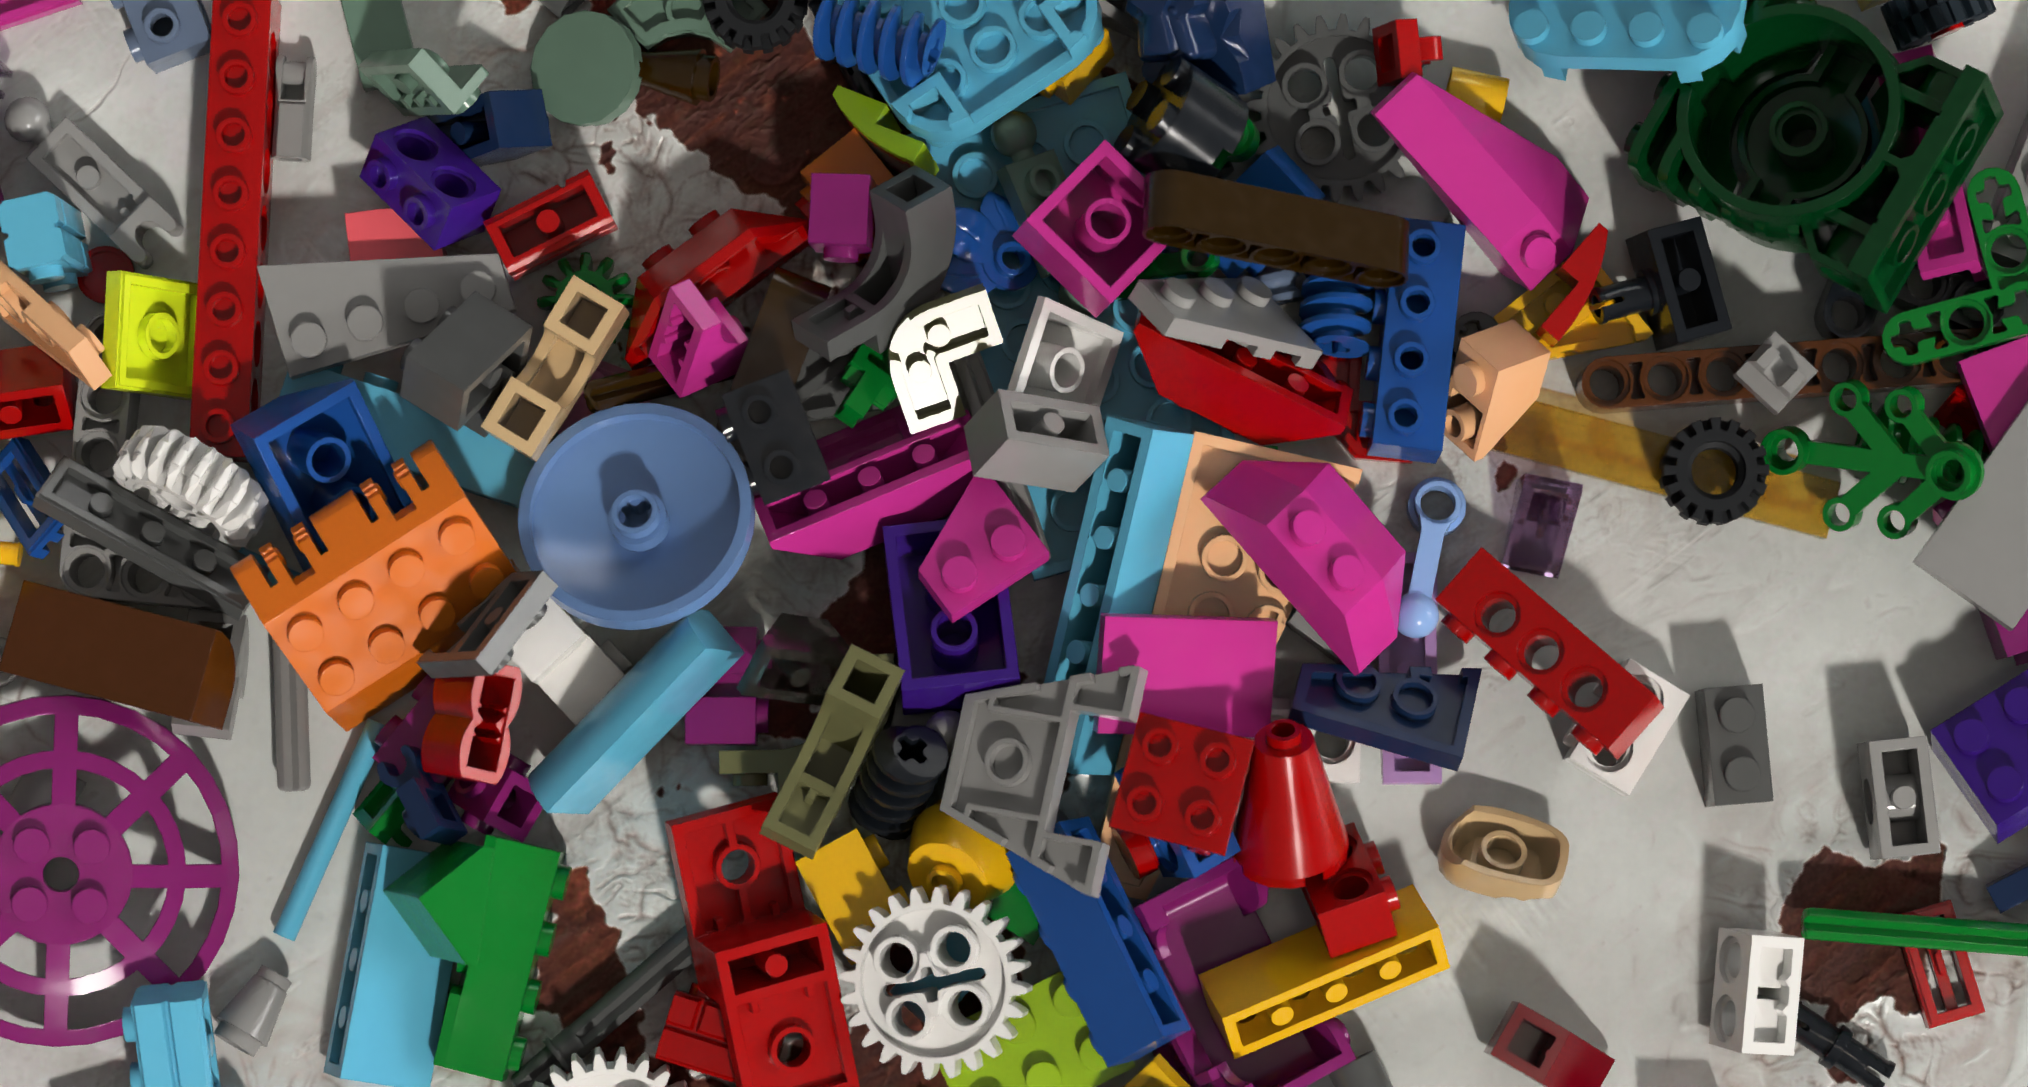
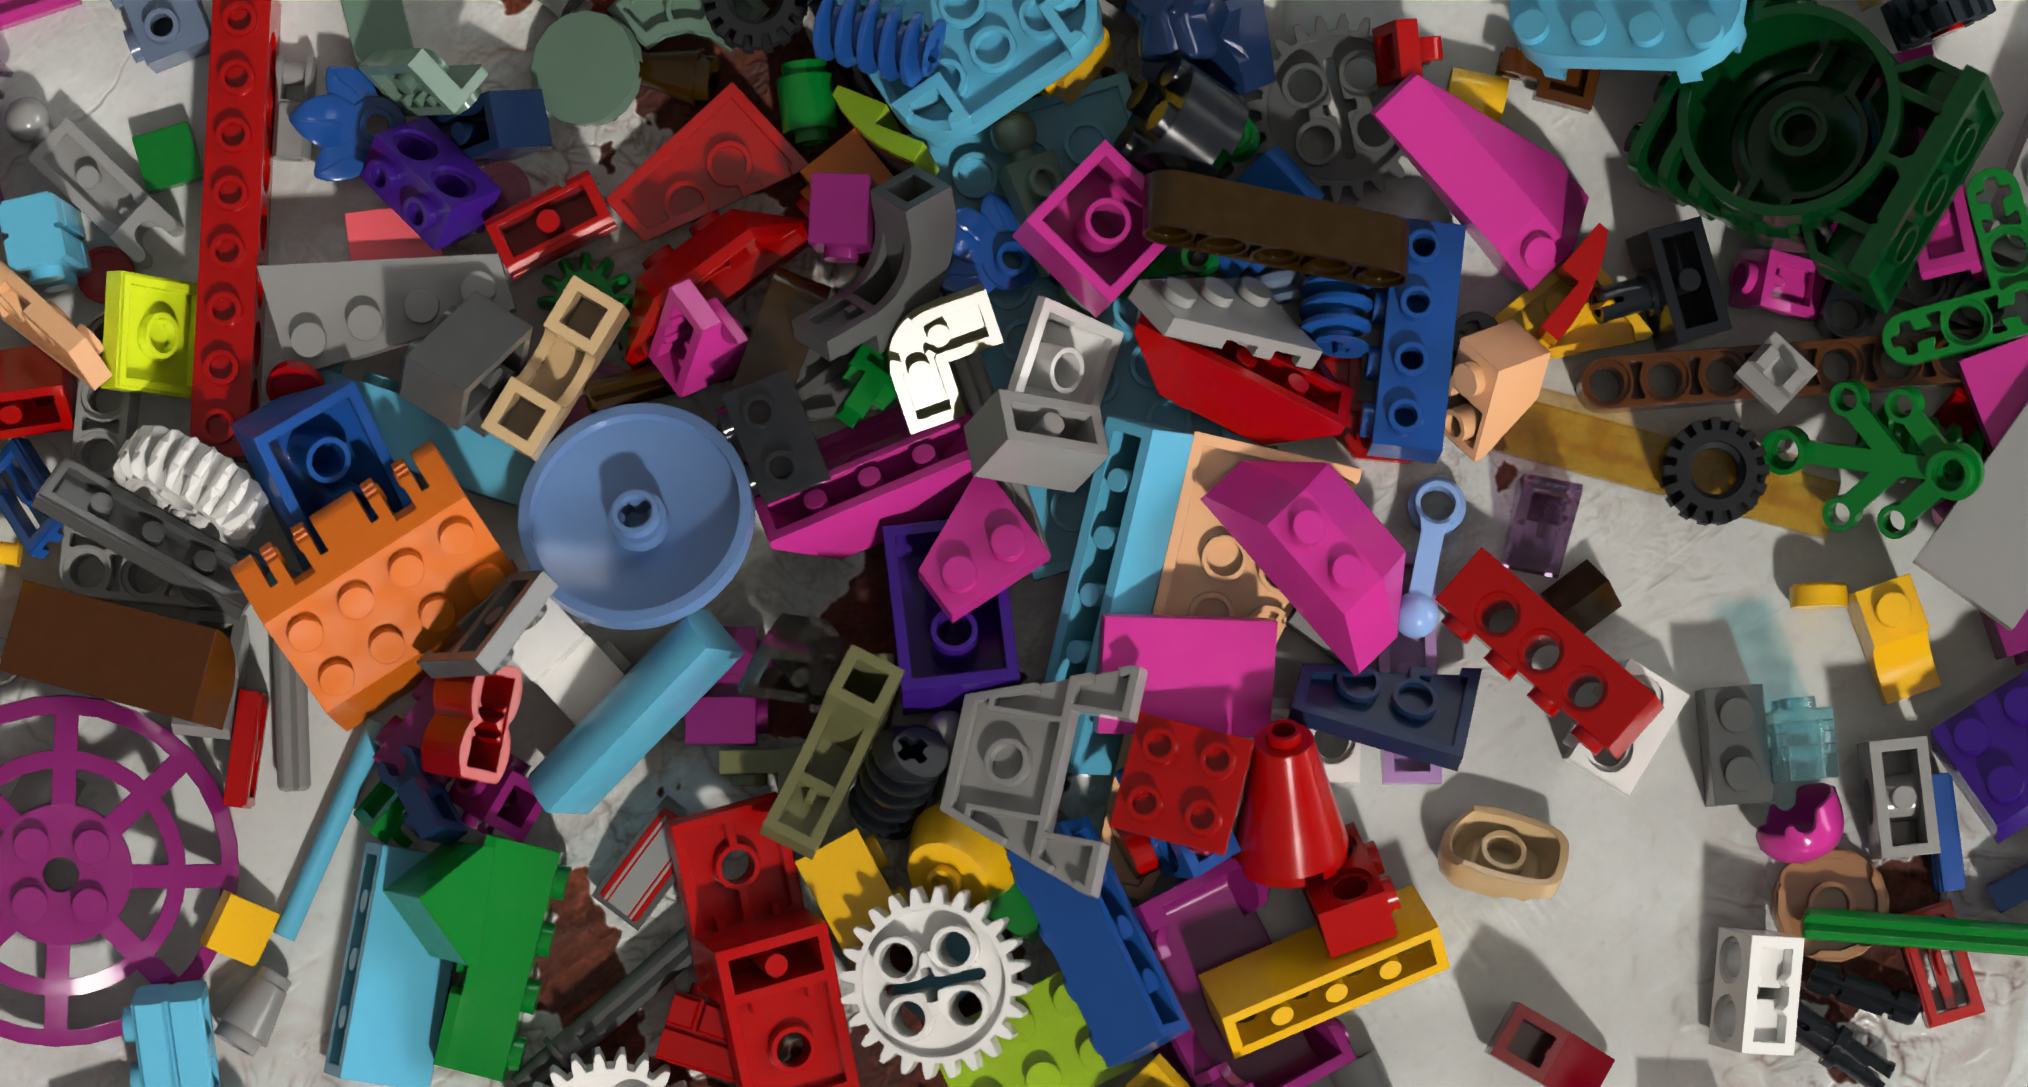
(168, 158): none -> green tile
(239, 928): none -> yellow tile
(246, 749): none -> red tile
(292, 377): none -> red piece
(340, 120): none -> blue plate
(513, 184): none -> clear pink tile
(643, 869): none -> slope
(705, 166): none -> red wing
(807, 102): none -> green brick
(1574, 94): none -> reddish brown plate
(1583, 596): none -> dark brown slope
(1776, 284): none -> dark pink bracket
(1801, 741): none -> clear light blue brick
(1805, 830): none -> dark pink hair
(1818, 595): none -> yellow tile
(1830, 882): none -> medium nougat tile
(1863, 993): none -> black axle
(1894, 638): none -> yellow arch
(1947, 866): none -> blue tile

